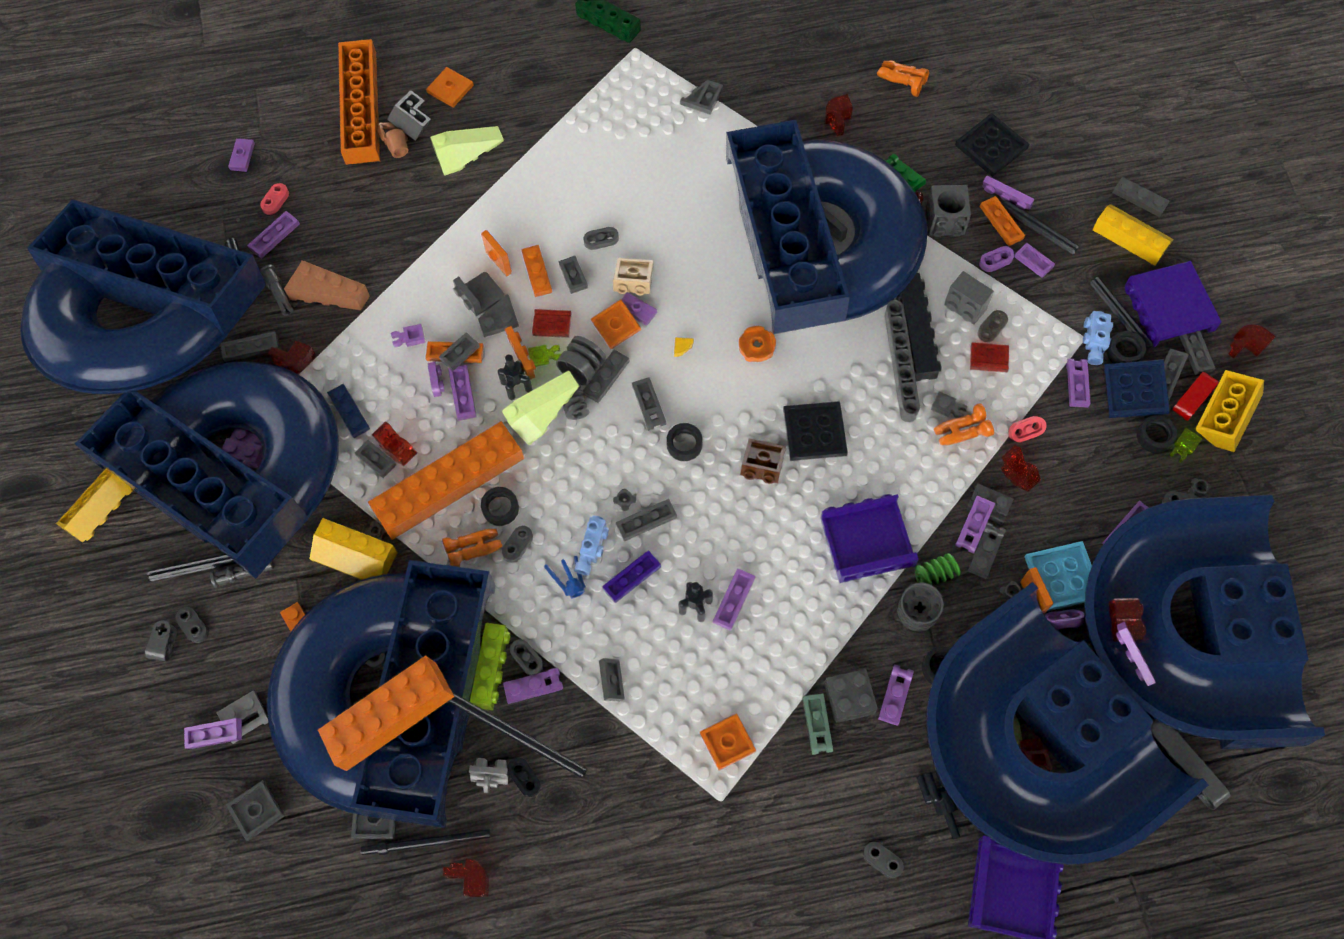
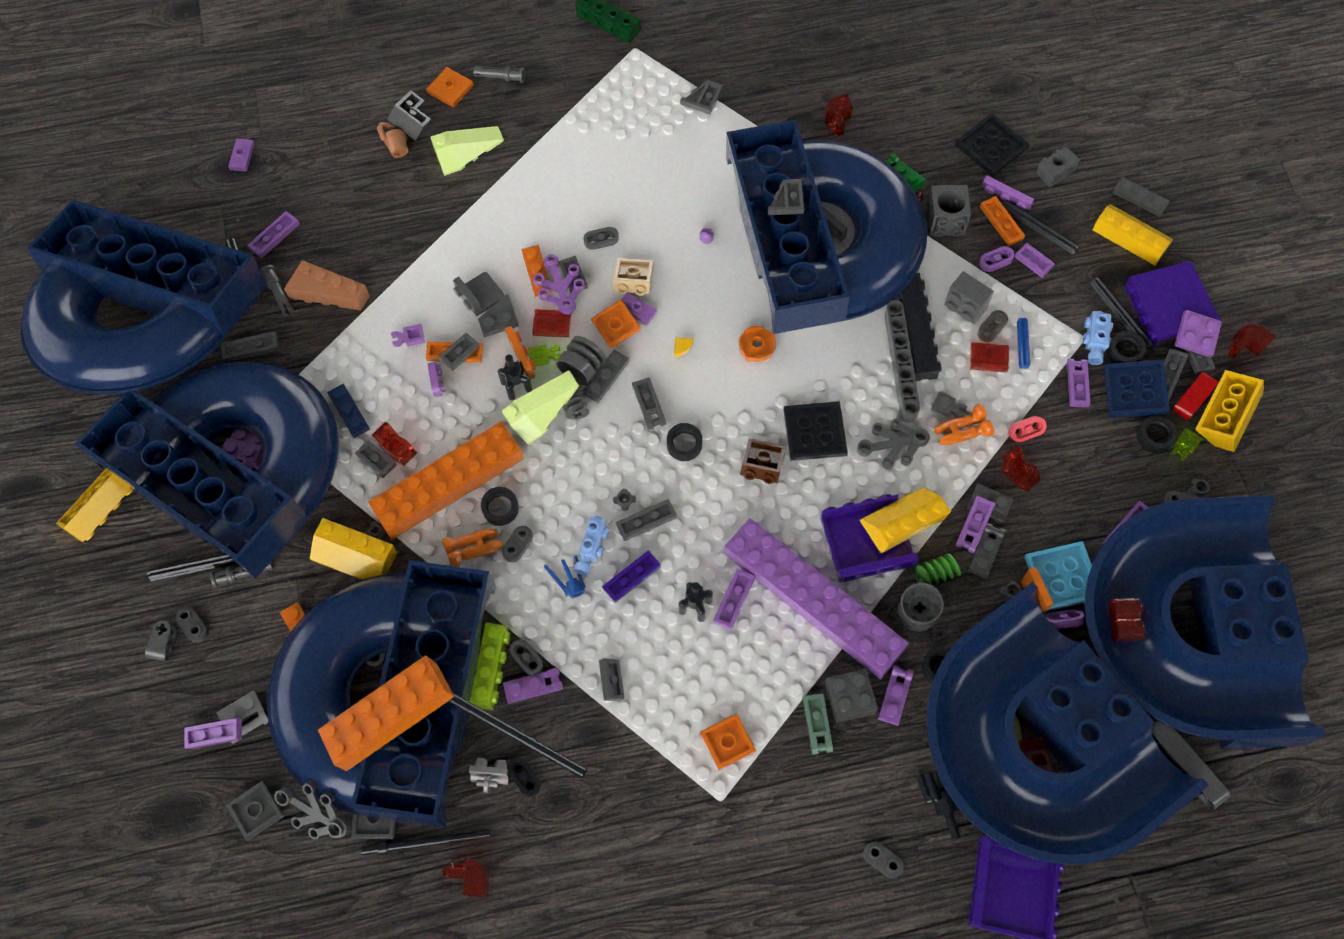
(275, 198): coral plate -> none
(296, 359): clear red brick -> none
(335, 825): none -> dark grey plant
(358, 102): orange brick -> none
(462, 393): medium lavender plate -> none
(496, 253): orange plate -> none
(503, 73): none -> dark grey pin
(559, 286): none -> medium lavender plant
(706, 235): none -> medium lavender hinge
(788, 198): none -> dark grey wing
(815, 598): none -> medium lavender brick
(895, 442): none -> dark grey plant
(904, 74): orange piece -> none
(905, 518): none -> yellow slope
(1023, 343): none -> blue axle
(1057, 166): none -> dark grey brick
(1134, 654): plate -> none
(1198, 333): none -> medium lavender plate

